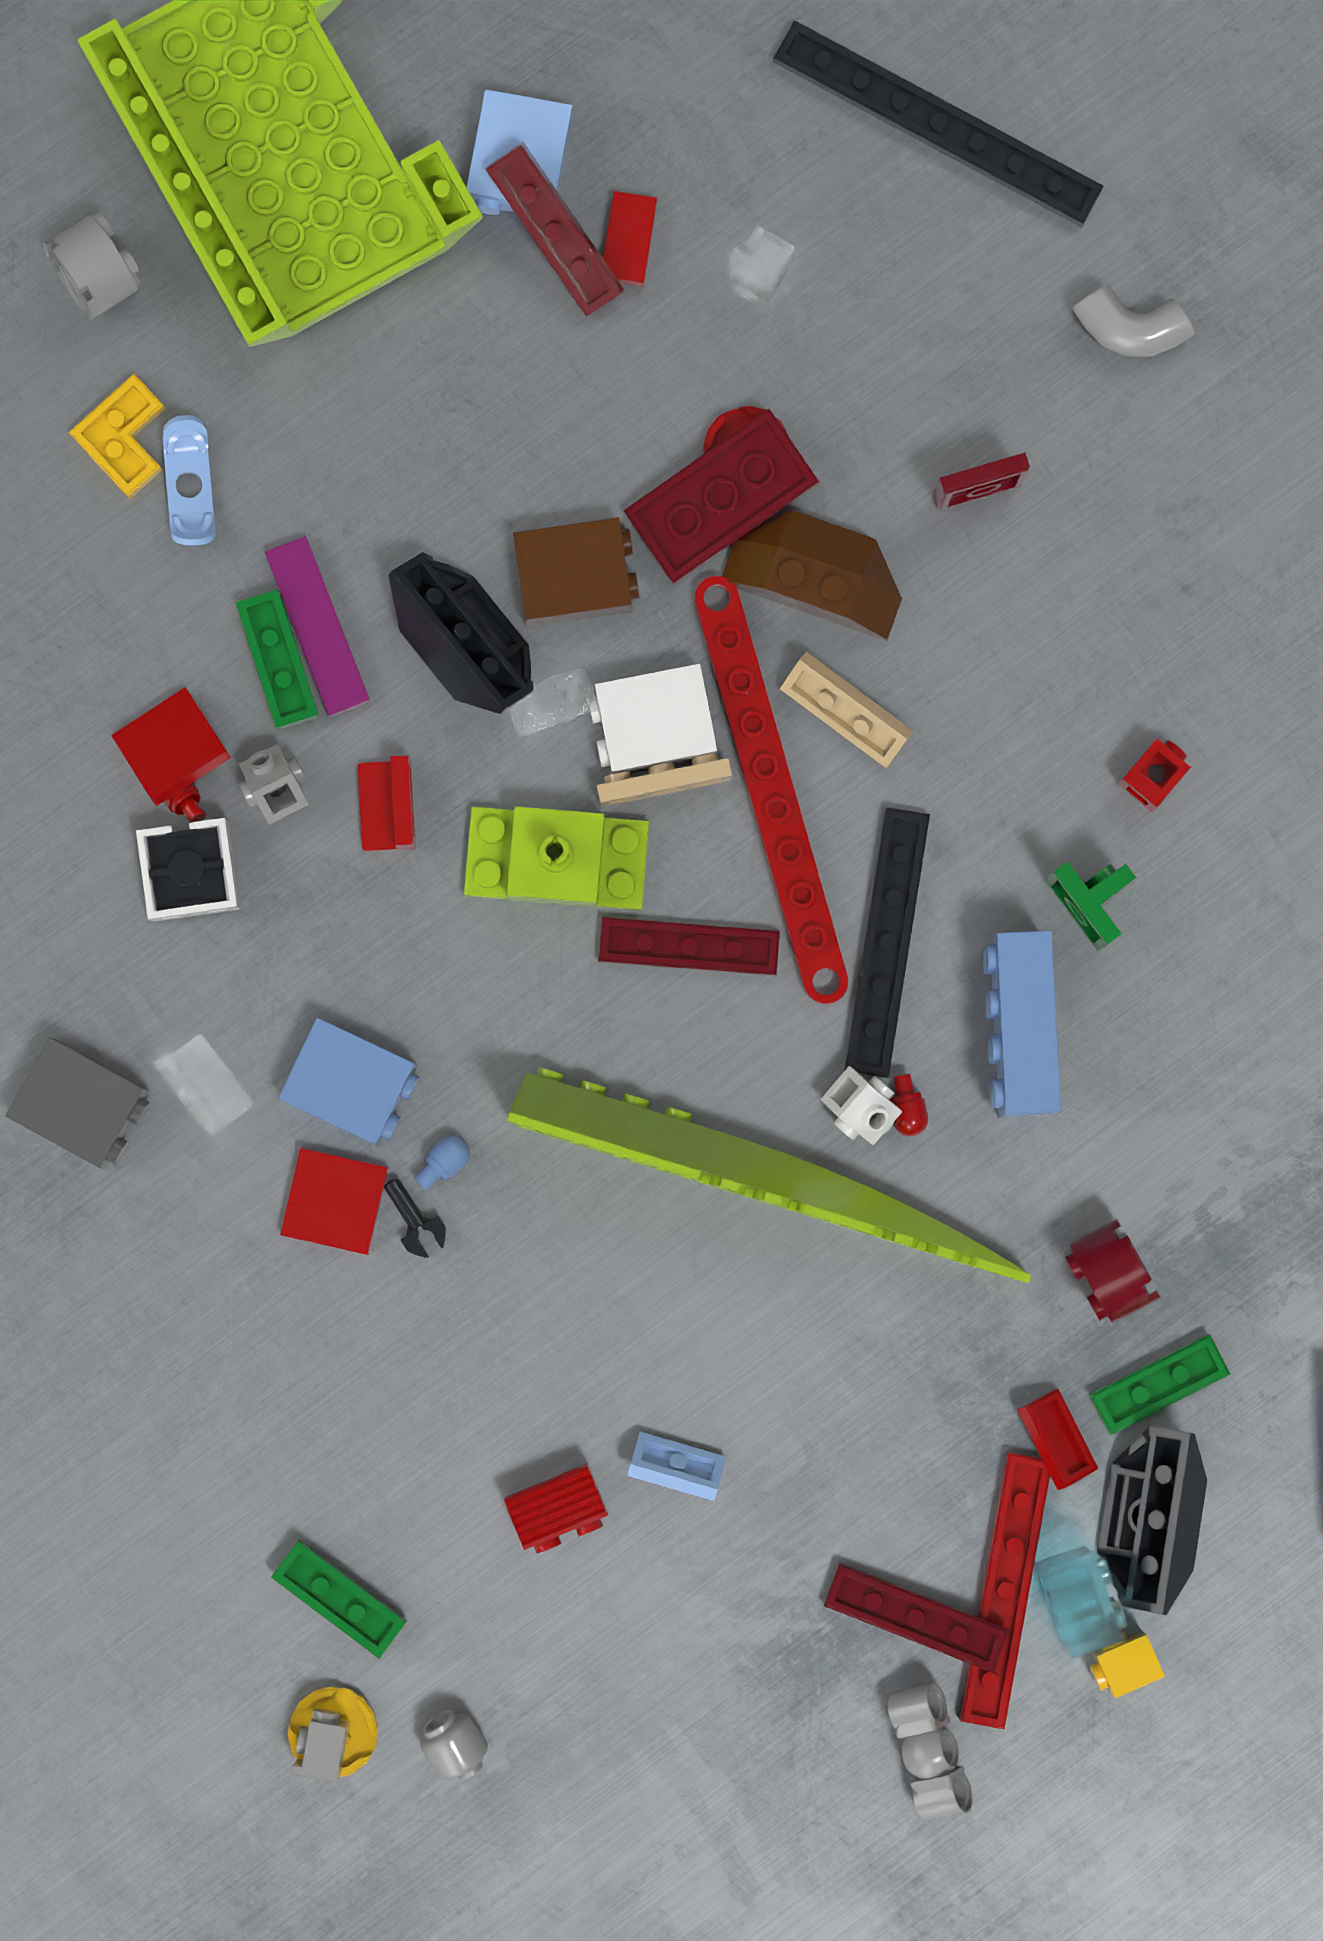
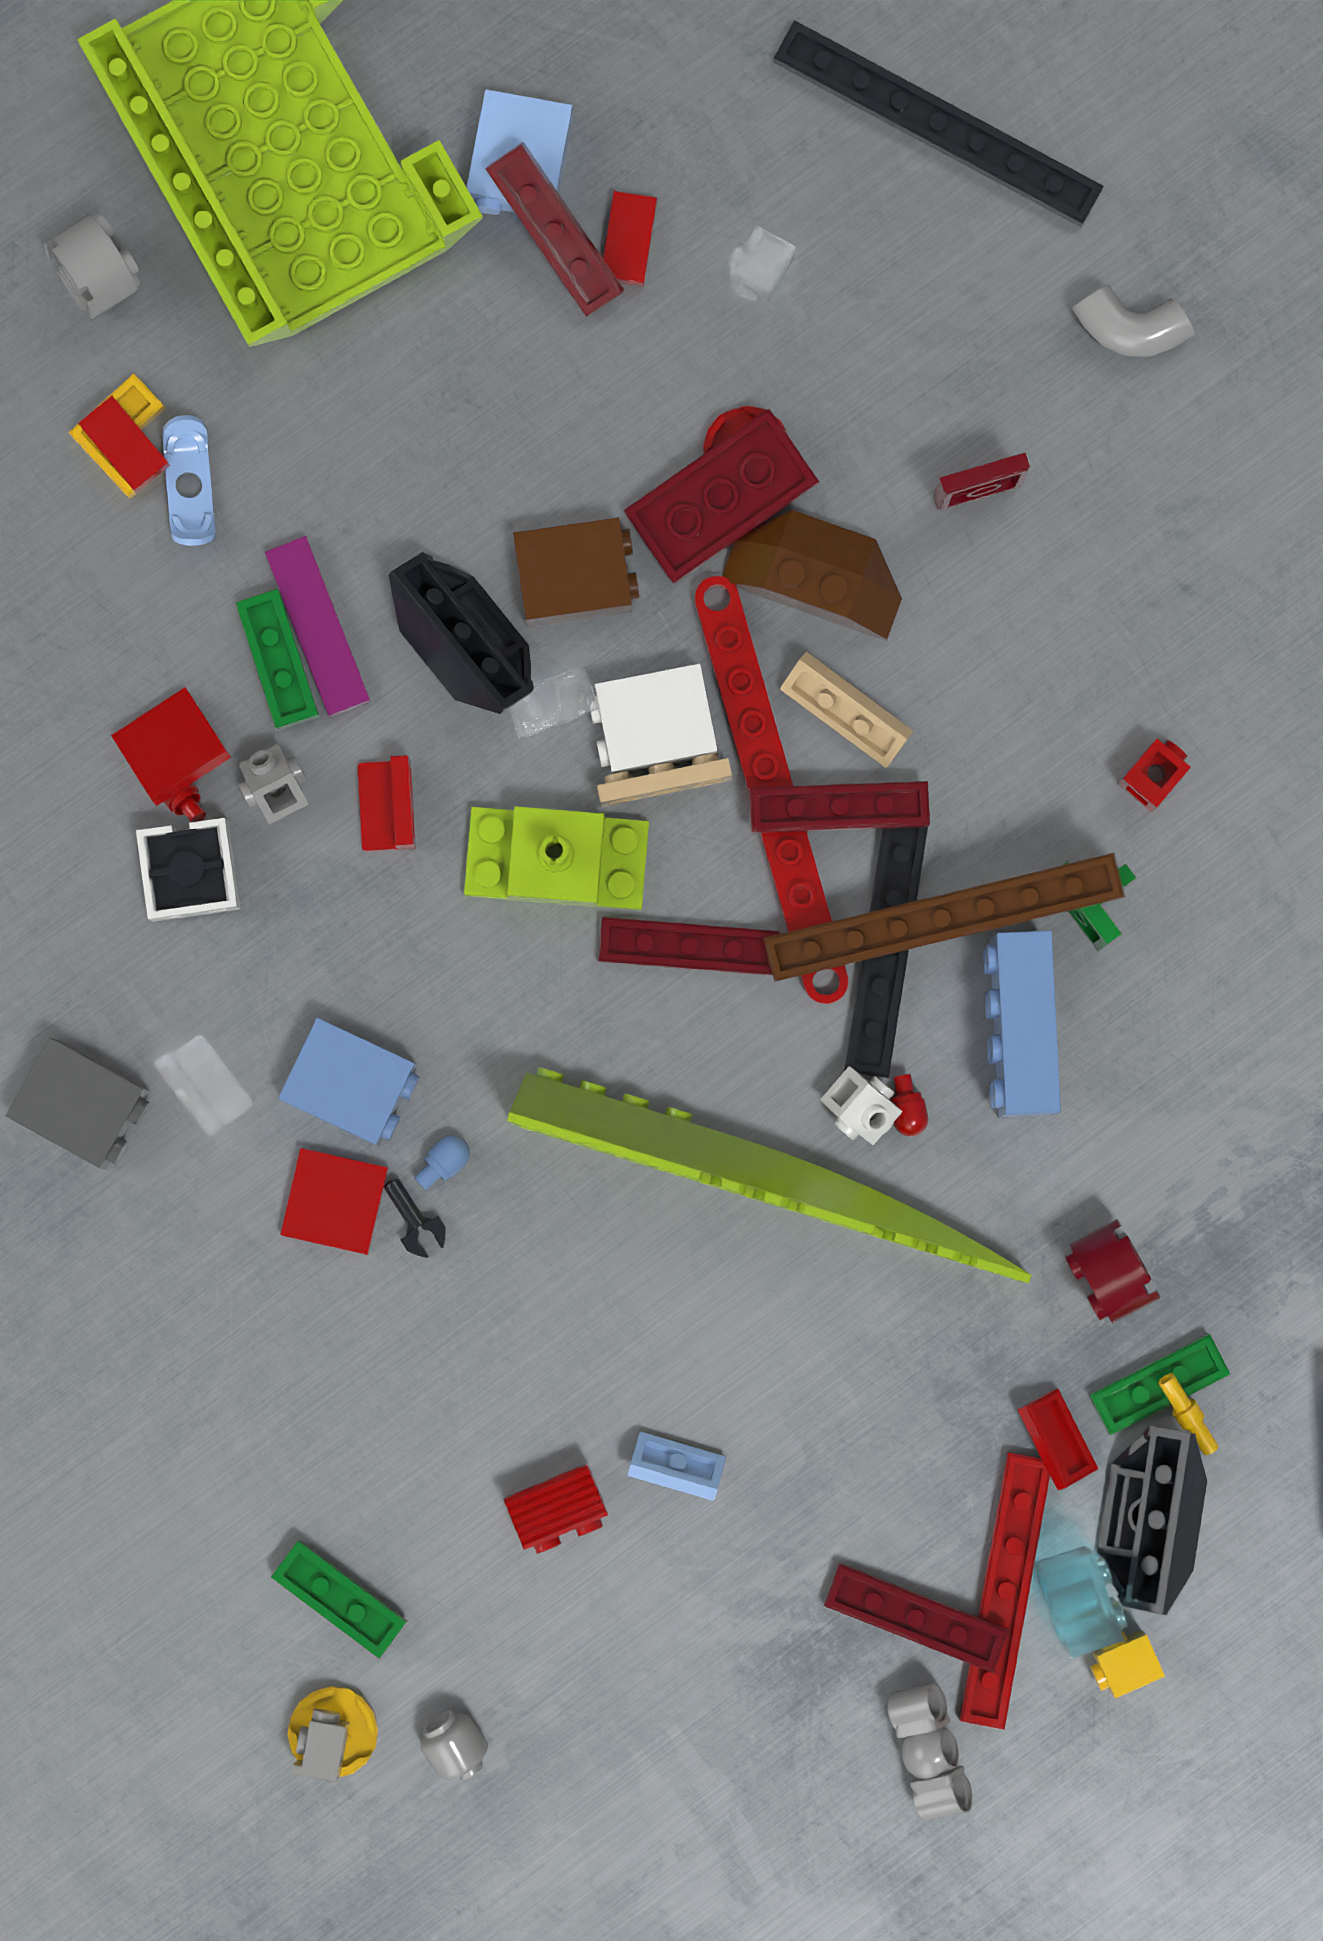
(124, 444): none -> red tile
(839, 807): none -> dark red tile
(945, 917): none -> reddish brown tile
(1188, 1413): none -> yellow bar

